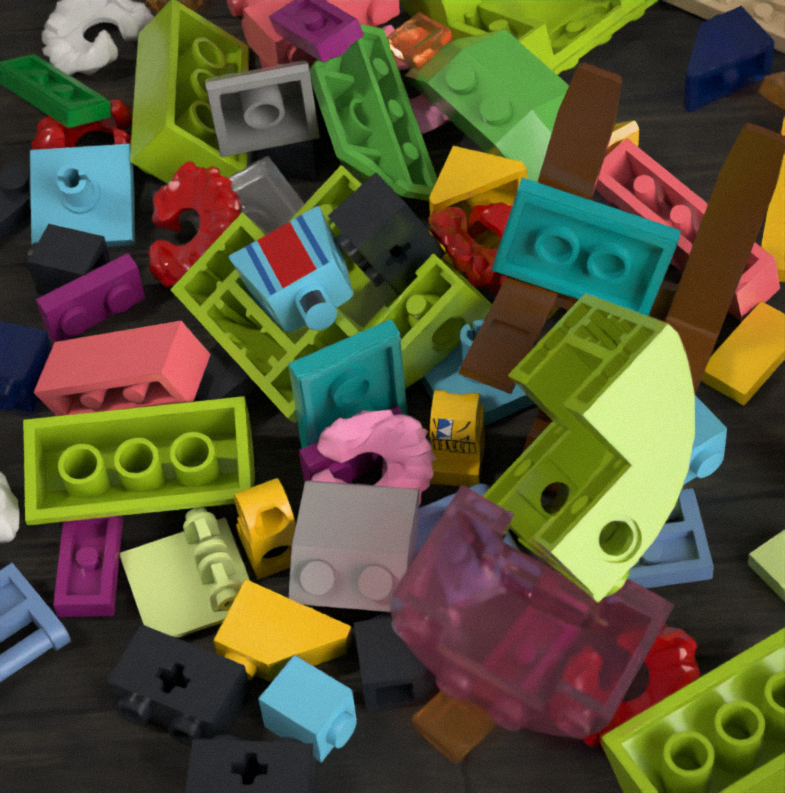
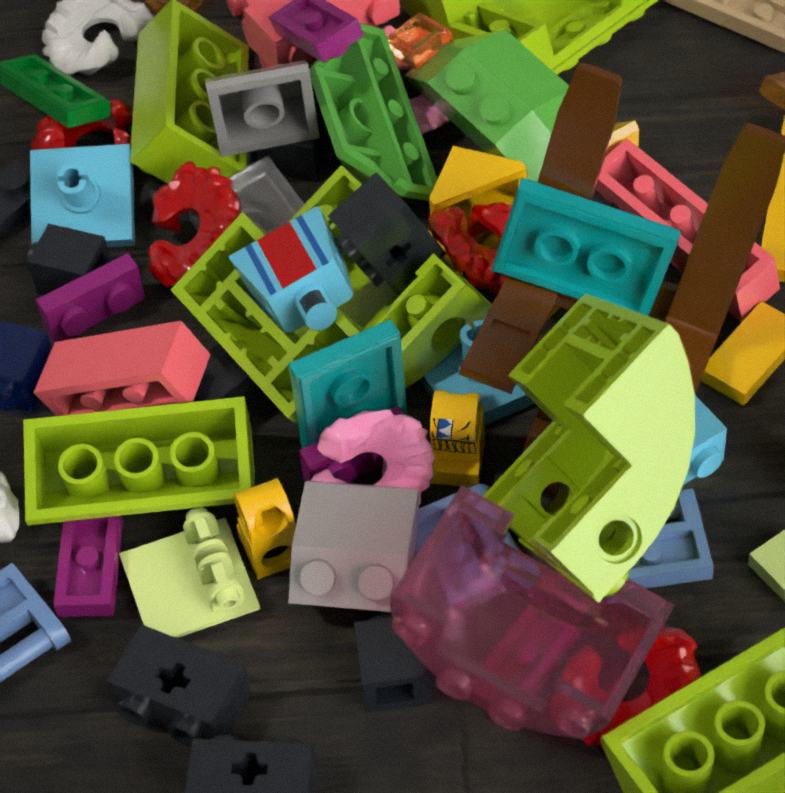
(269, 629): yellow slope -> none
(309, 707): medium azure brick -> none
(452, 725): clear orange tile -> none
(726, 57): clear blue slope -> none

